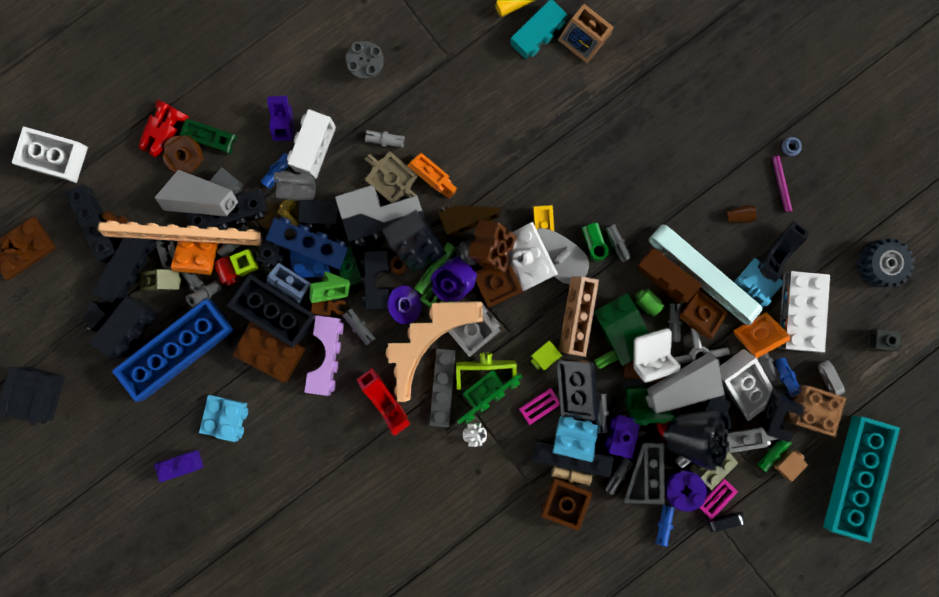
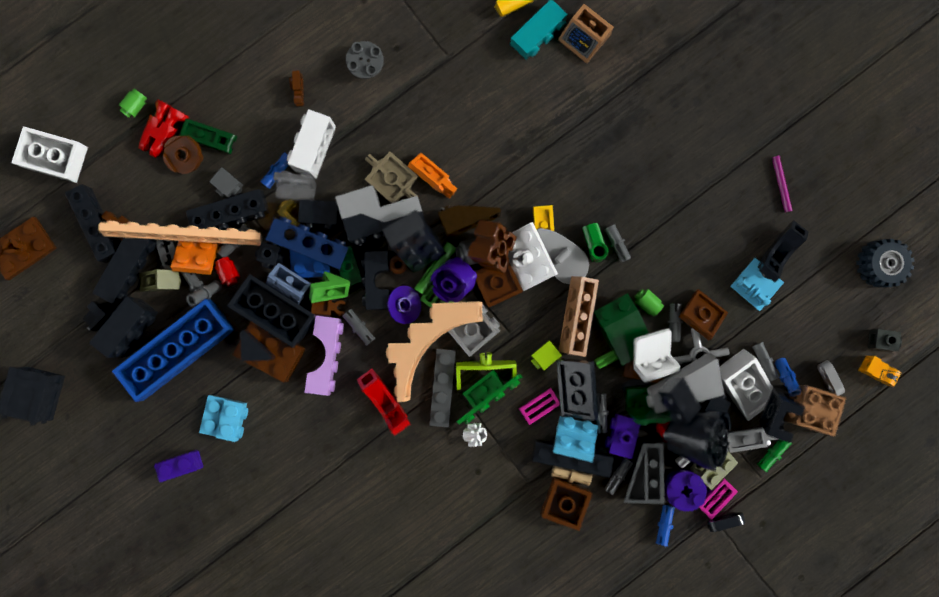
(132, 103): none -> bright green brick
(195, 195): light grey slope -> none
(244, 262): lime brick -> none
(253, 349): none -> black slope
(281, 118): dark purple brick -> none
(296, 84): none -> reddish brown plate
(384, 138): light grey pin -> none
(668, 276): reddish brown wedge -> none
(679, 400): none -> black brick
(710, 277): light aqua beam -> none
(743, 214): reddish brown cone -> none
(761, 335): orange plate -> none
(791, 464): medium nougat brick -> none
(796, 144): sand blue plate -> none
(805, 310): white brick -> none
(861, 478): teal brick -> none
(880, 371): none -> light orange leg

